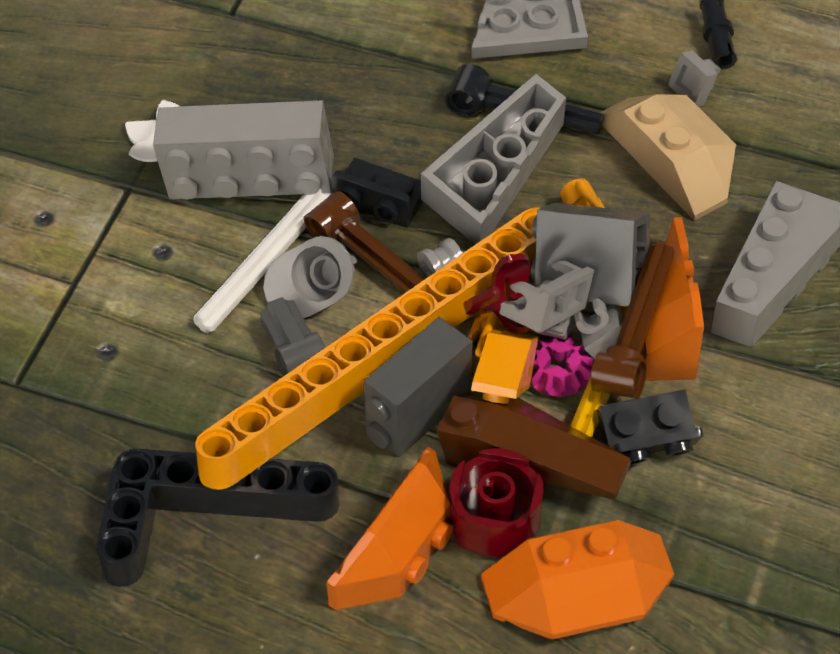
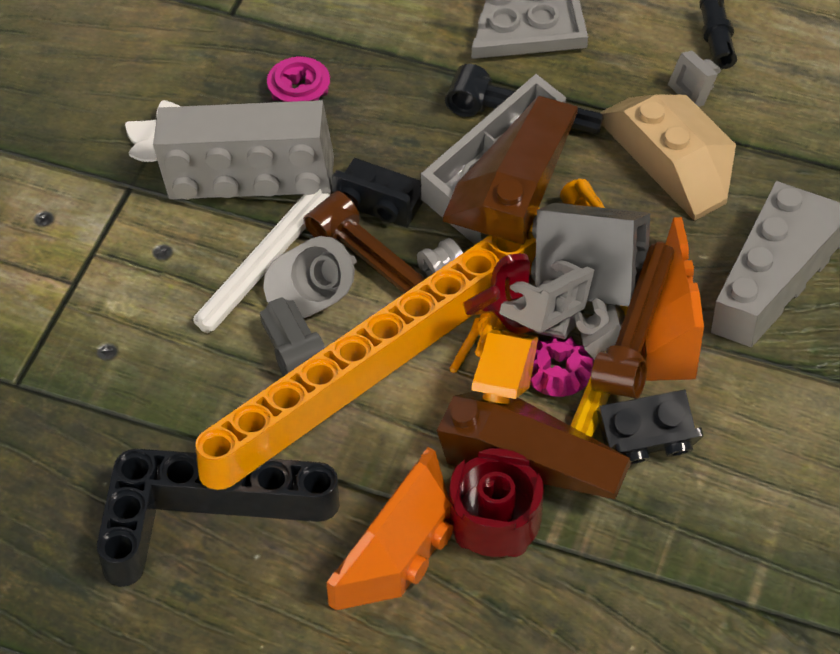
(292, 72): none -> dark pink gear
(417, 386): dark grey brick -> none
(511, 178): none -> reddish brown wedge
(579, 579): orange wedge -> none

